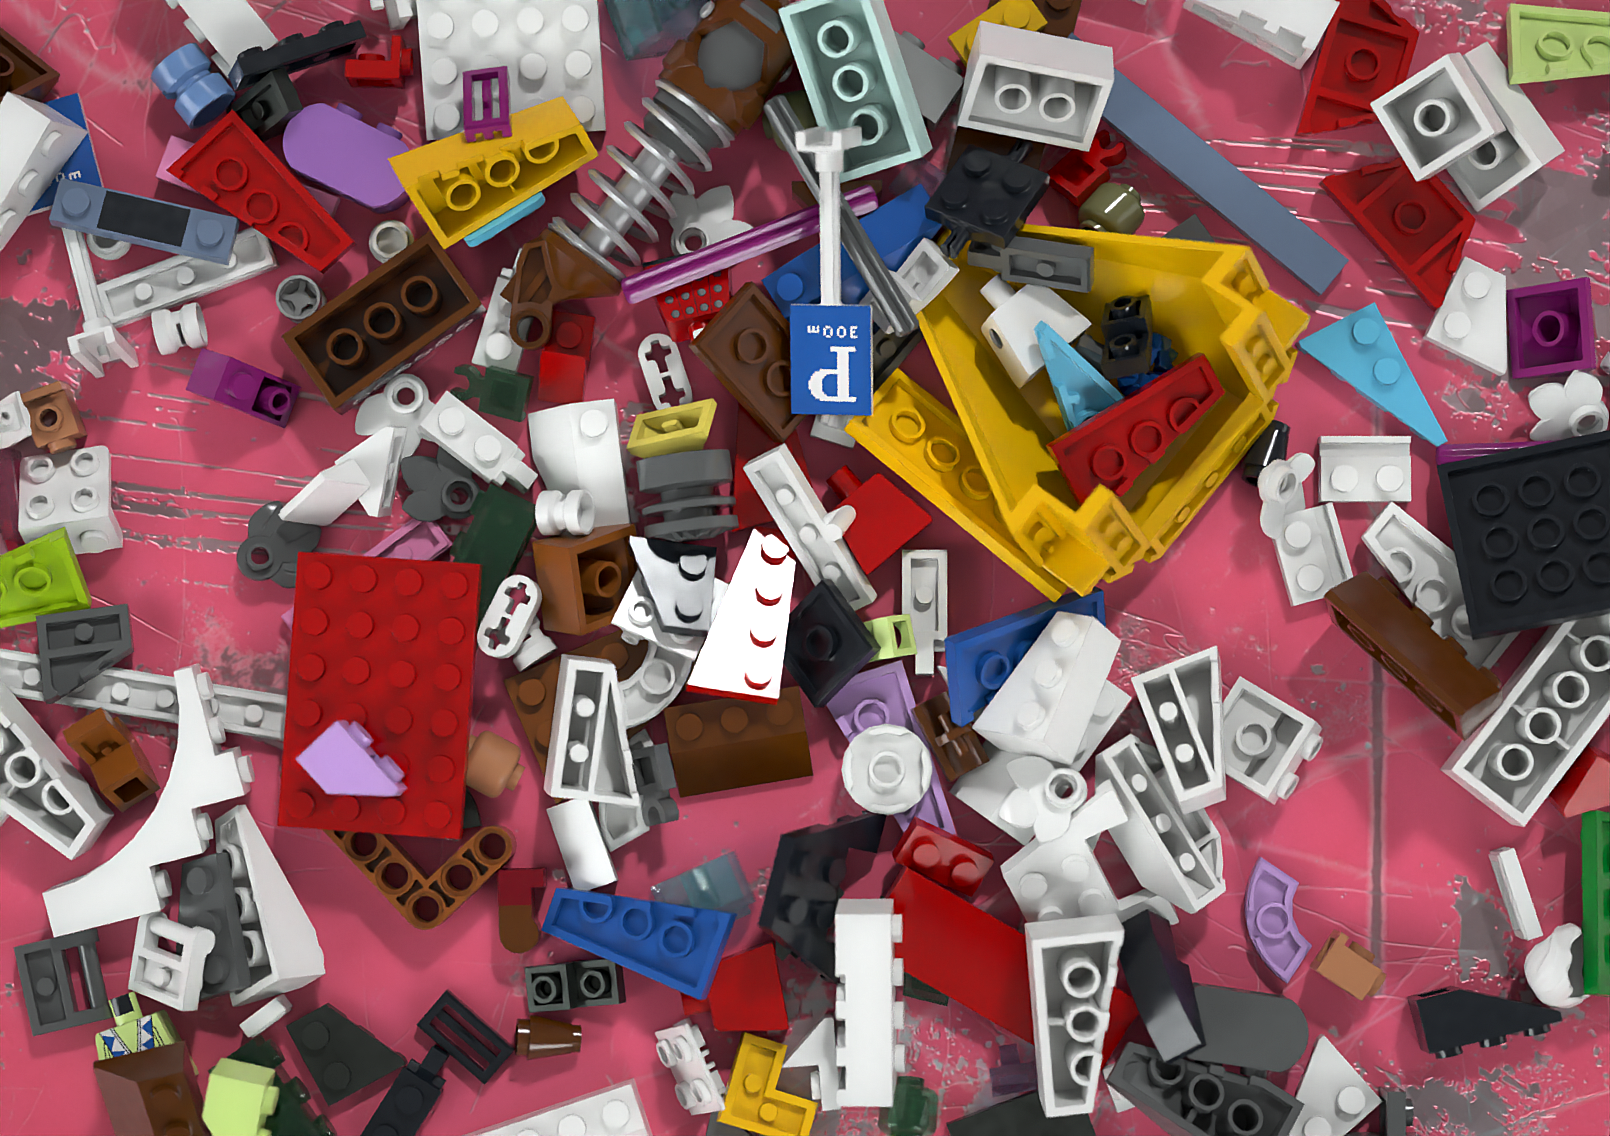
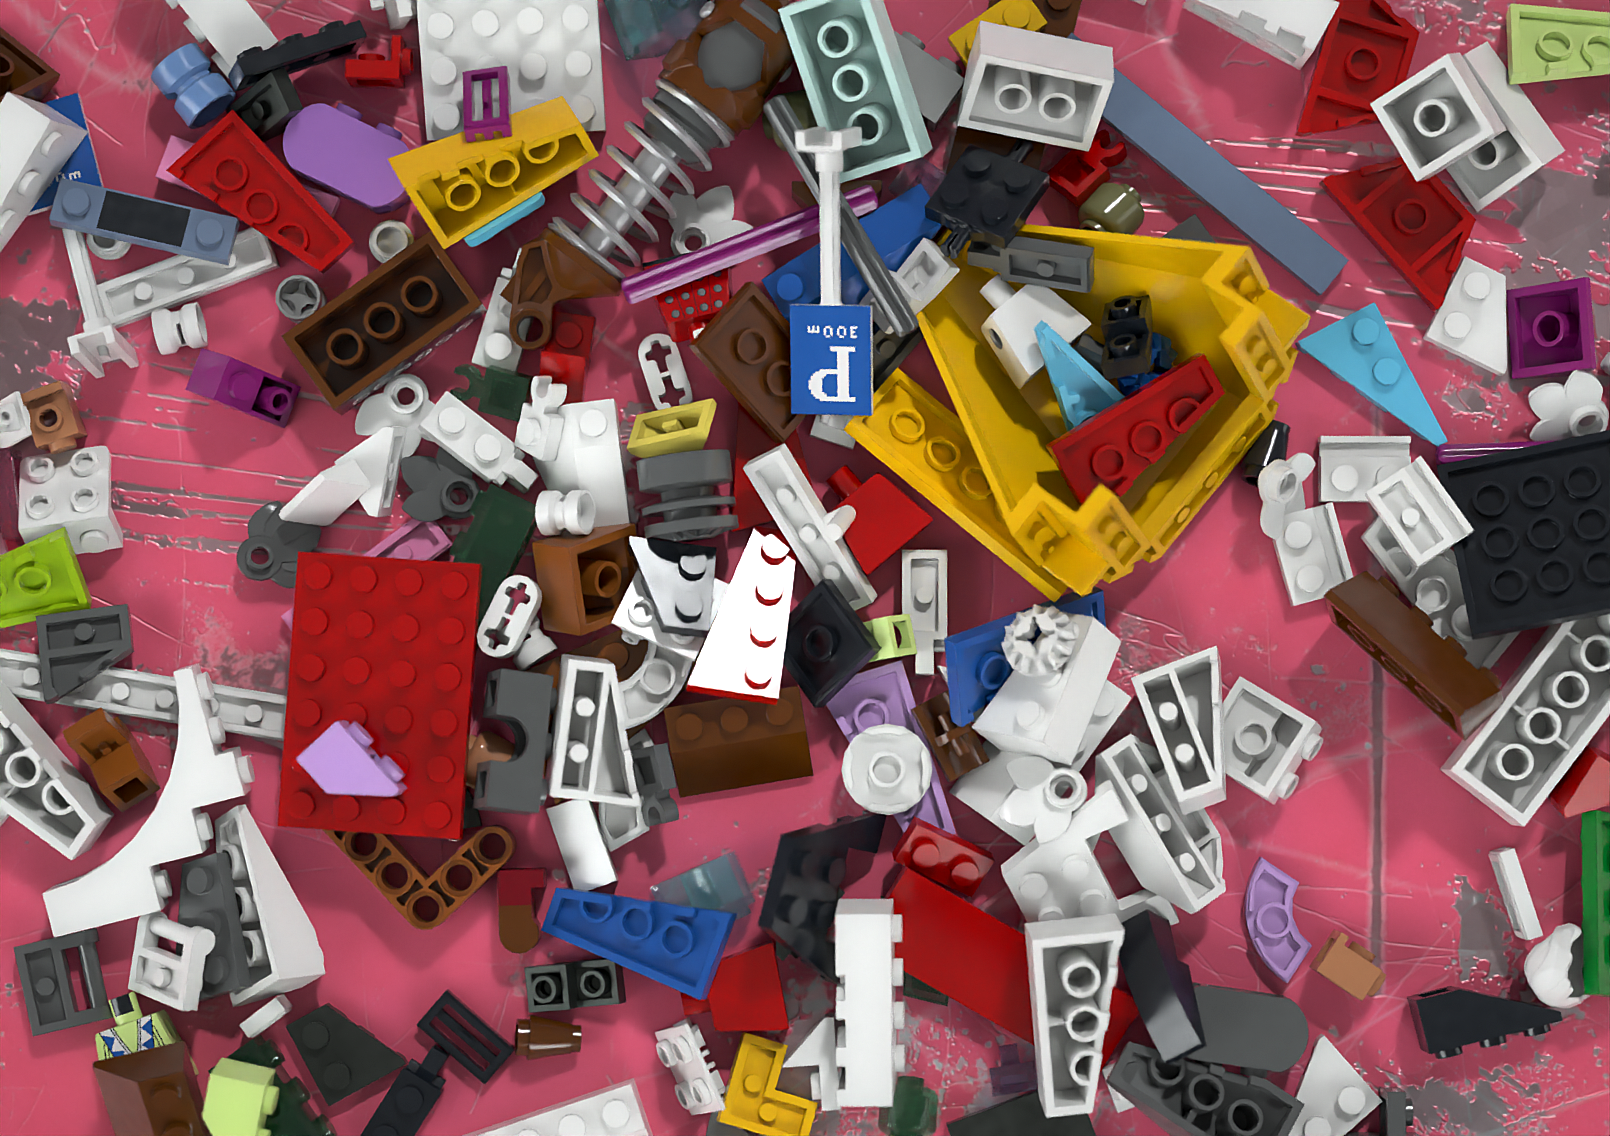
(524, 704): none -> dark grey arch
(539, 423): none -> white plate
(1052, 651): none -> white gear
(1419, 512): none -> white plate

